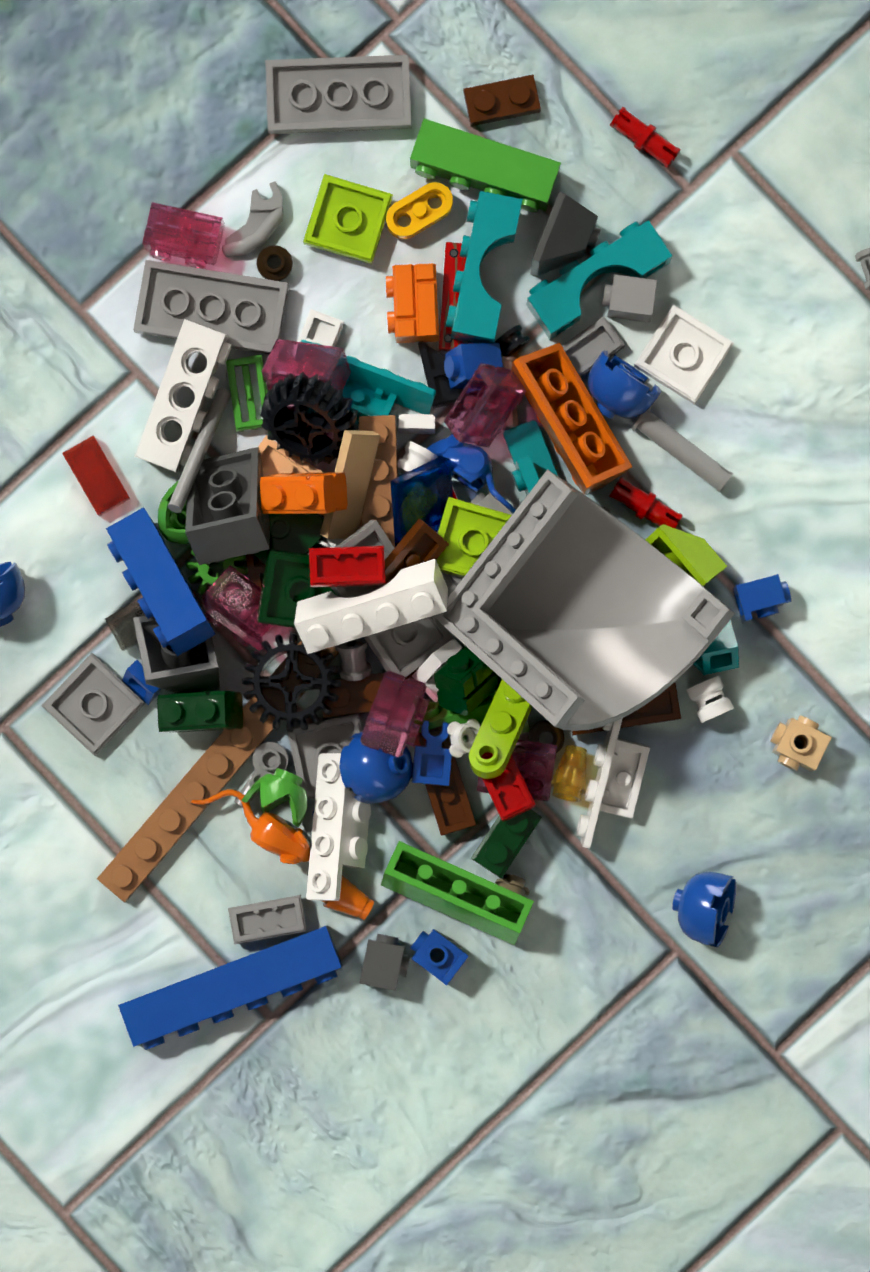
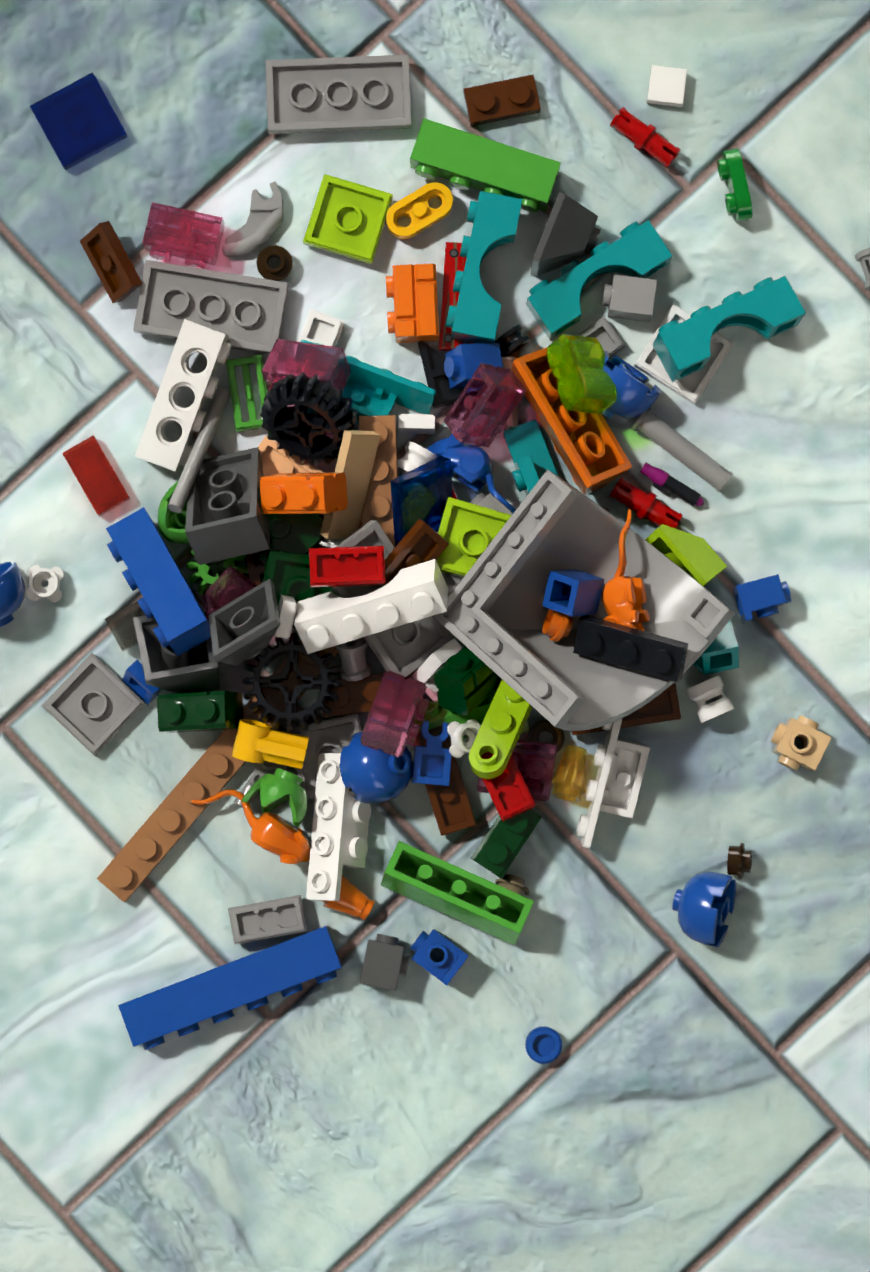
(37, 576): none -> white plate
(78, 121): none -> clear blue tile
(111, 262): none -> reddish brown plate
(245, 625): none -> dark grey slope
(259, 743): none -> yellow piece
(287, 610): none -> white tile
(543, 1045): none -> blue tile
(556, 625): none -> orange plate
(573, 592): none -> blue brick
(580, 374): none -> clear neon green brick
(625, 594): none -> orange animal
(630, 648): none -> black plate
(666, 86): none -> white tile
(670, 485): none -> piece
(732, 170): none -> green plate
(739, 860): none -> dark brown plate
(766, 309): none -> teal arch

